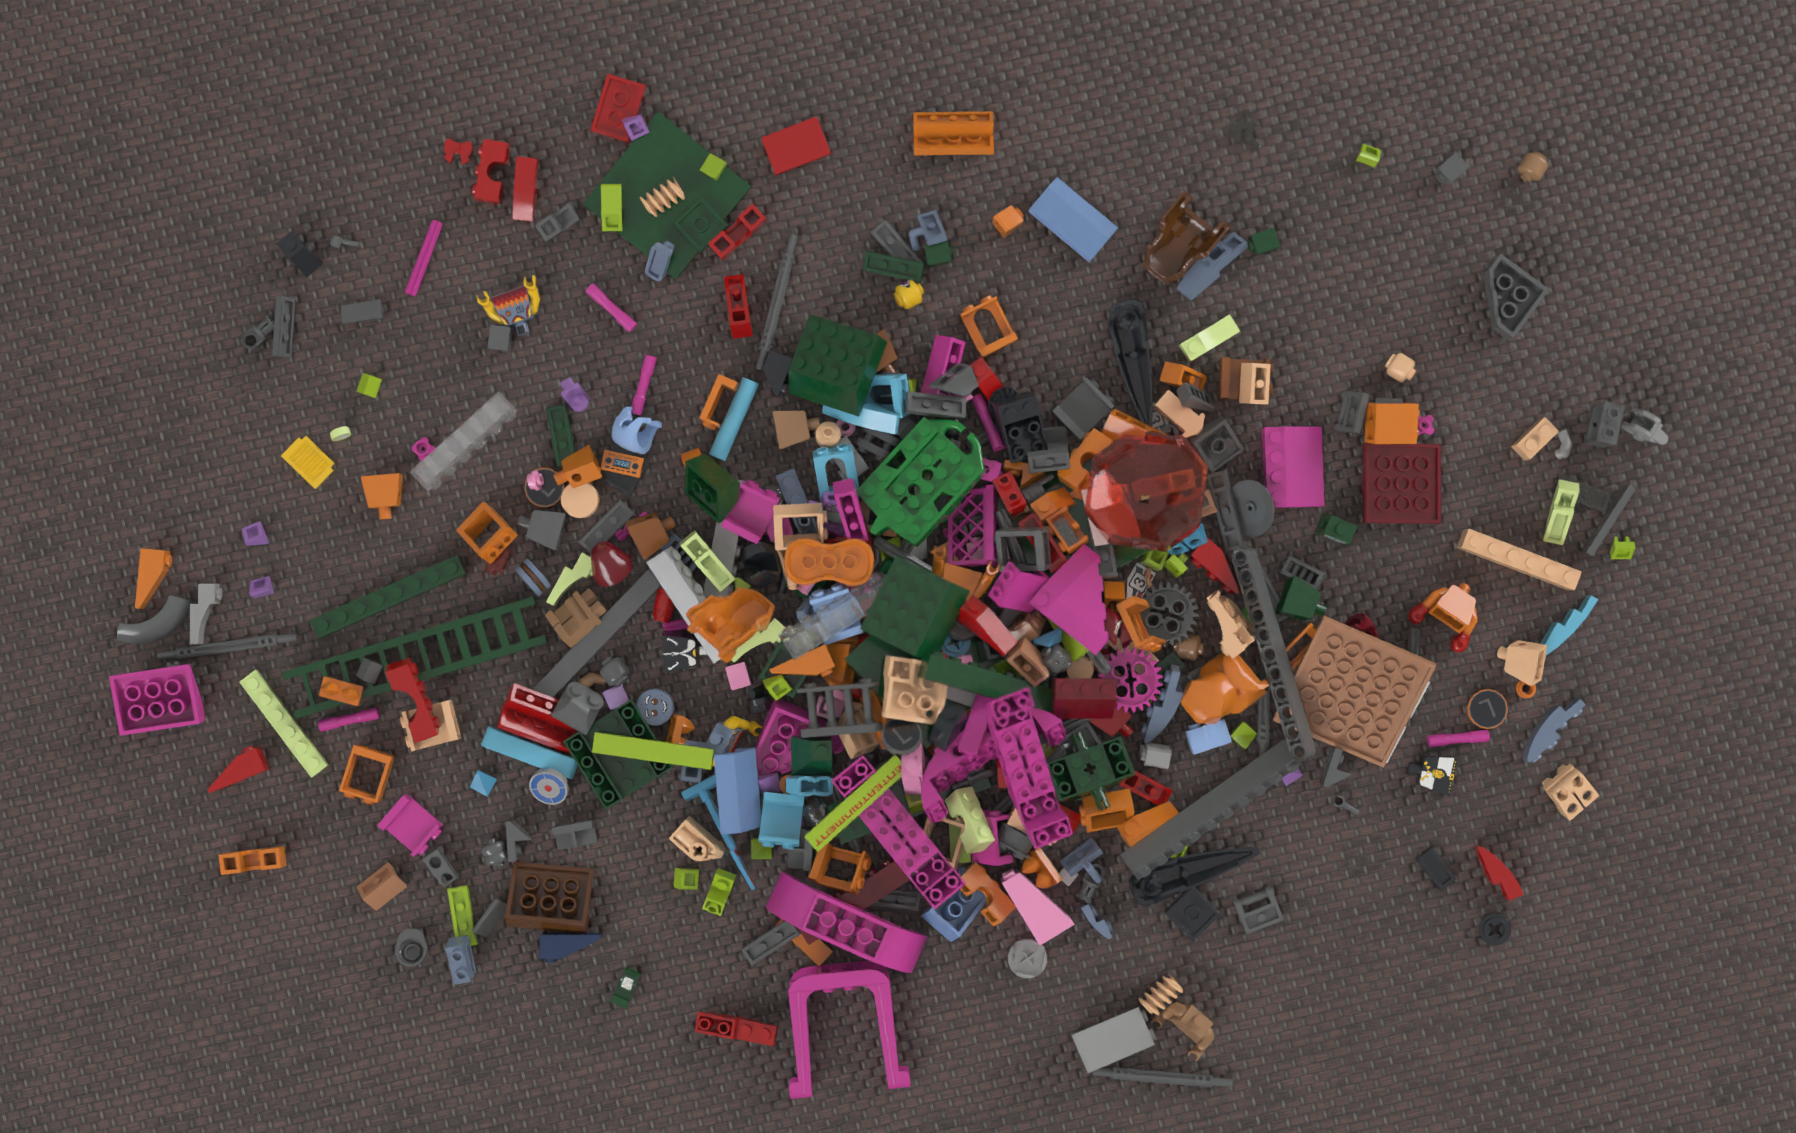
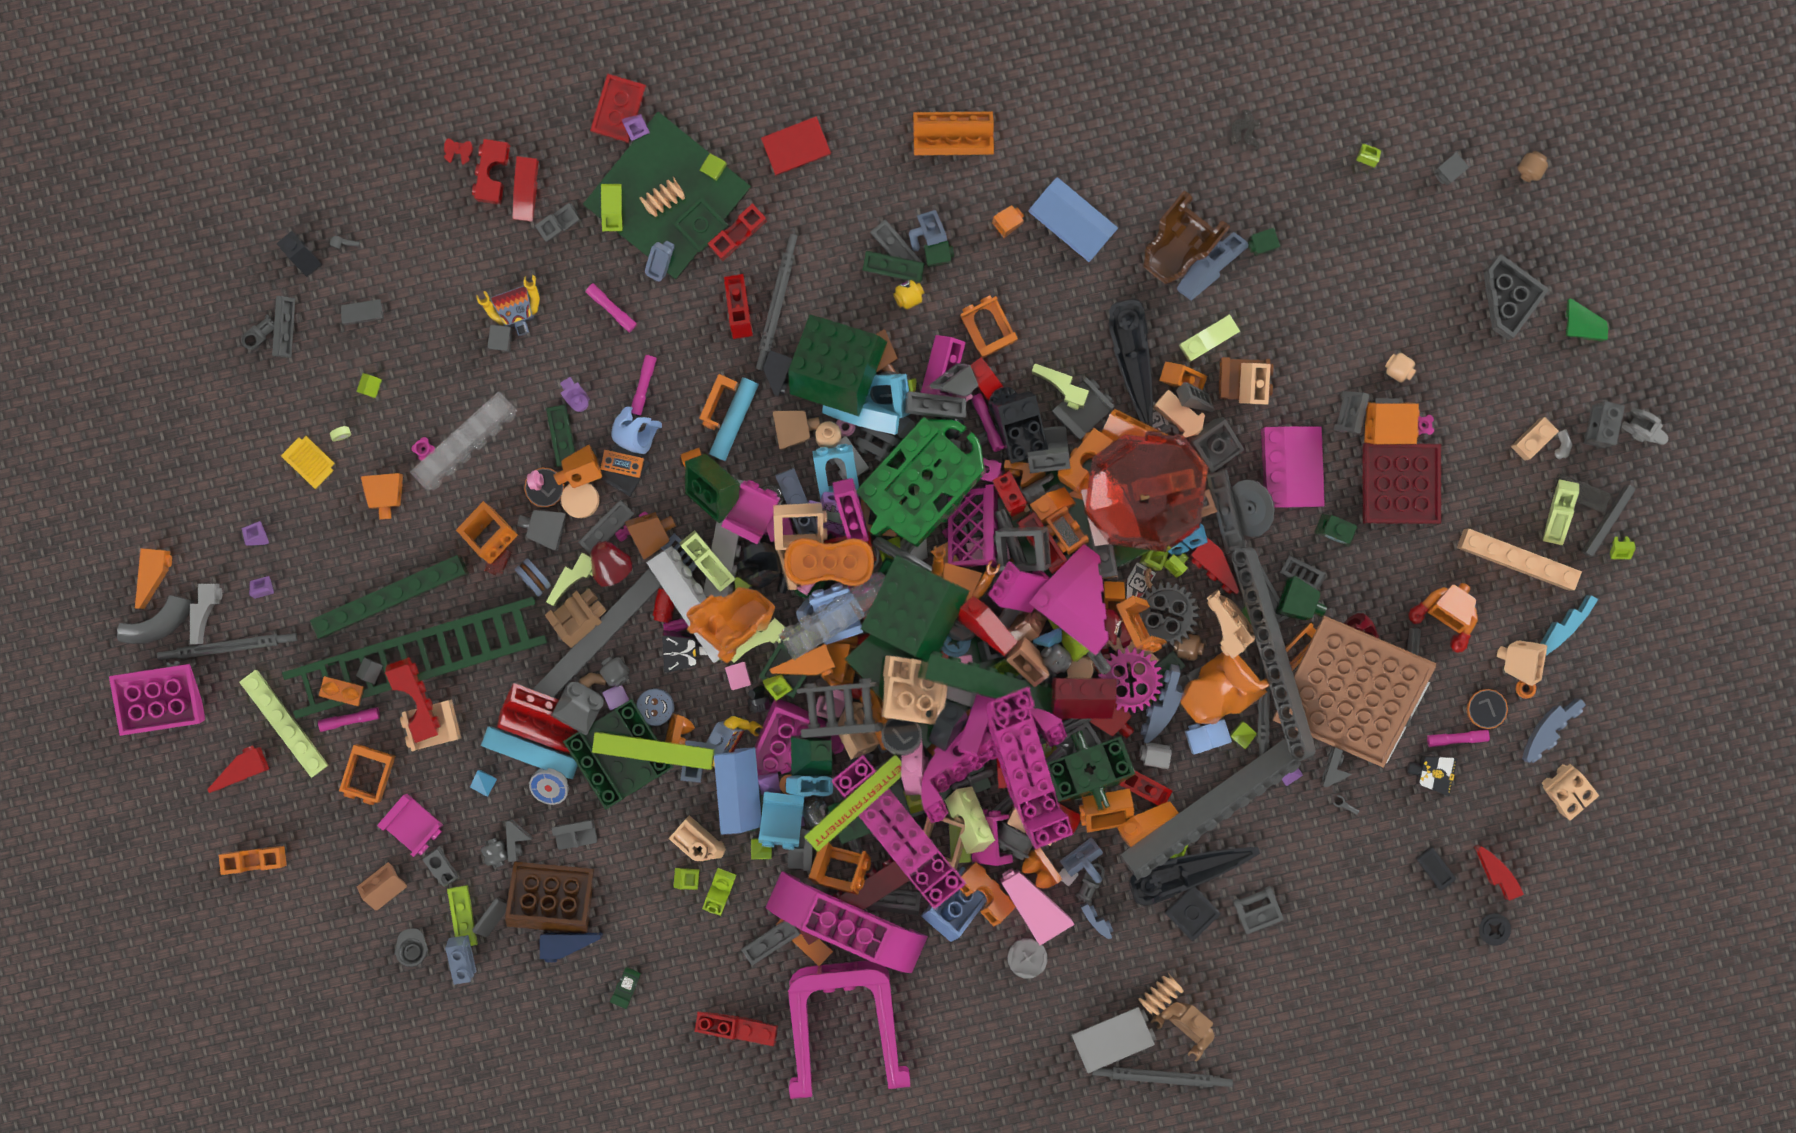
(423, 258): dark pink axle -> none
(703, 790): dark azure piece -> none
(1073, 395): none -> yellowish green slope
(1585, 323): none -> green slope

